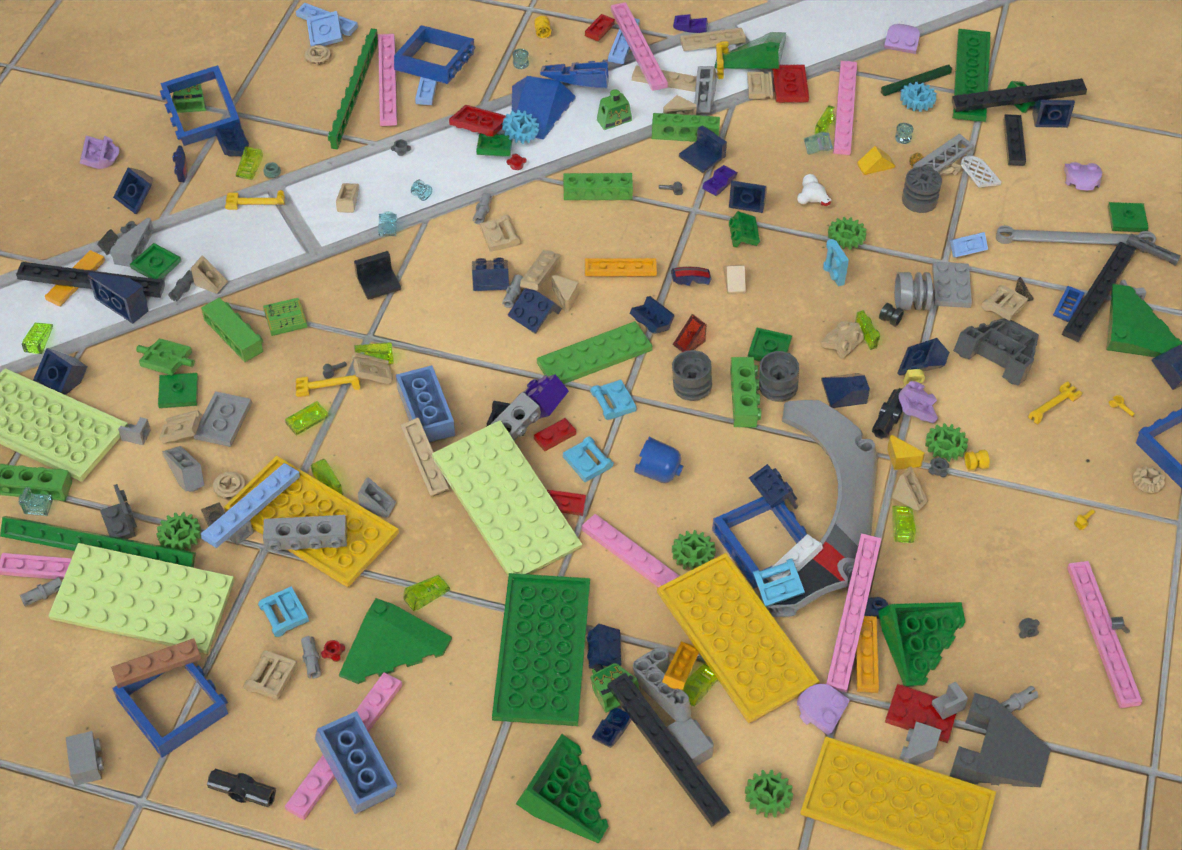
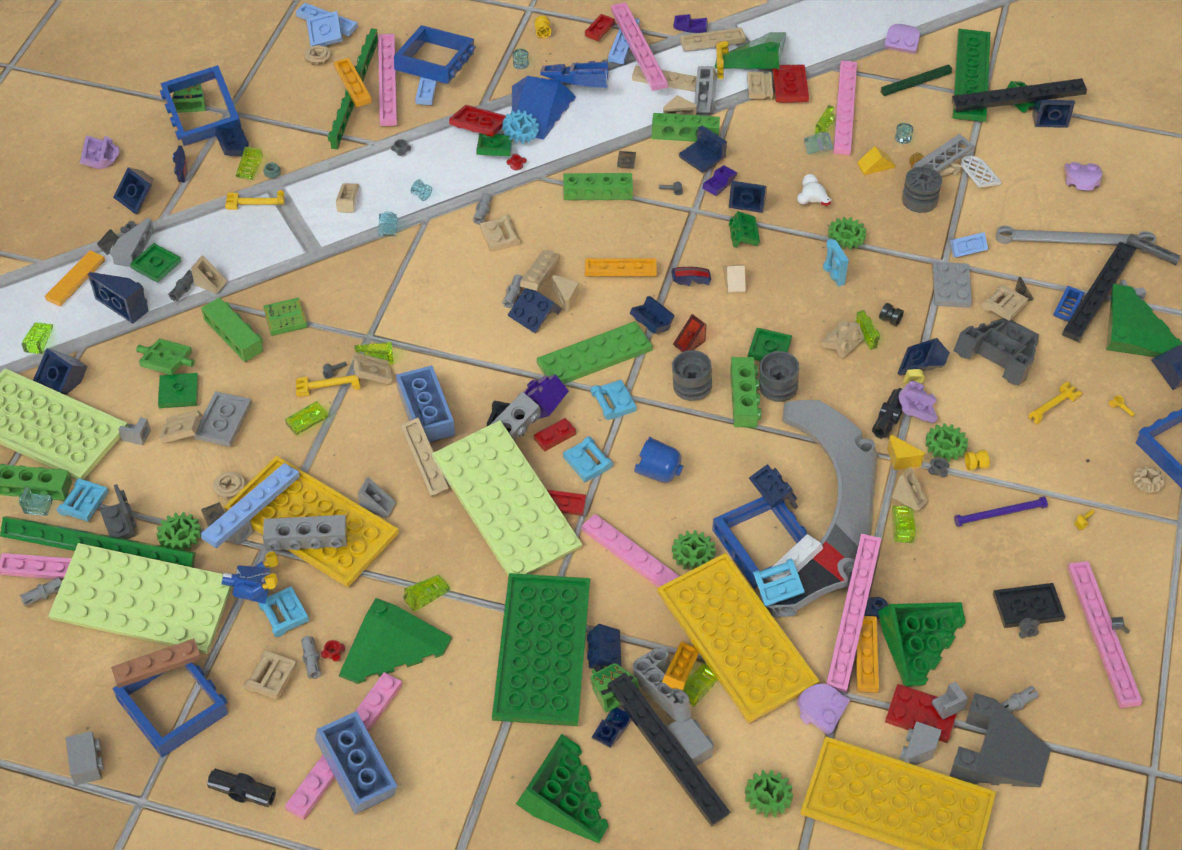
(79, 277): black plate -> none
(87, 502): none -> medium azure plate
(185, 468): light grey slope -> none
(253, 582): none -> blue torso
(324, 474): clear neon green slope -> none
(352, 82): none -> light orange plate
(376, 275): black bracket -> none
(490, 274): dark blue bracket -> none
(614, 110): bright green torso -> none
(626, 159): none -> clear smoke plate
(846, 390): dark blue slope -> none
(917, 290): light grey wheel -> none
(918, 96): medium azure gear -> none
(960, 520): none -> dark purple bar
(1014, 140): black plate -> none
(1031, 601): none -> black tile
(1127, 217): green plate -> none

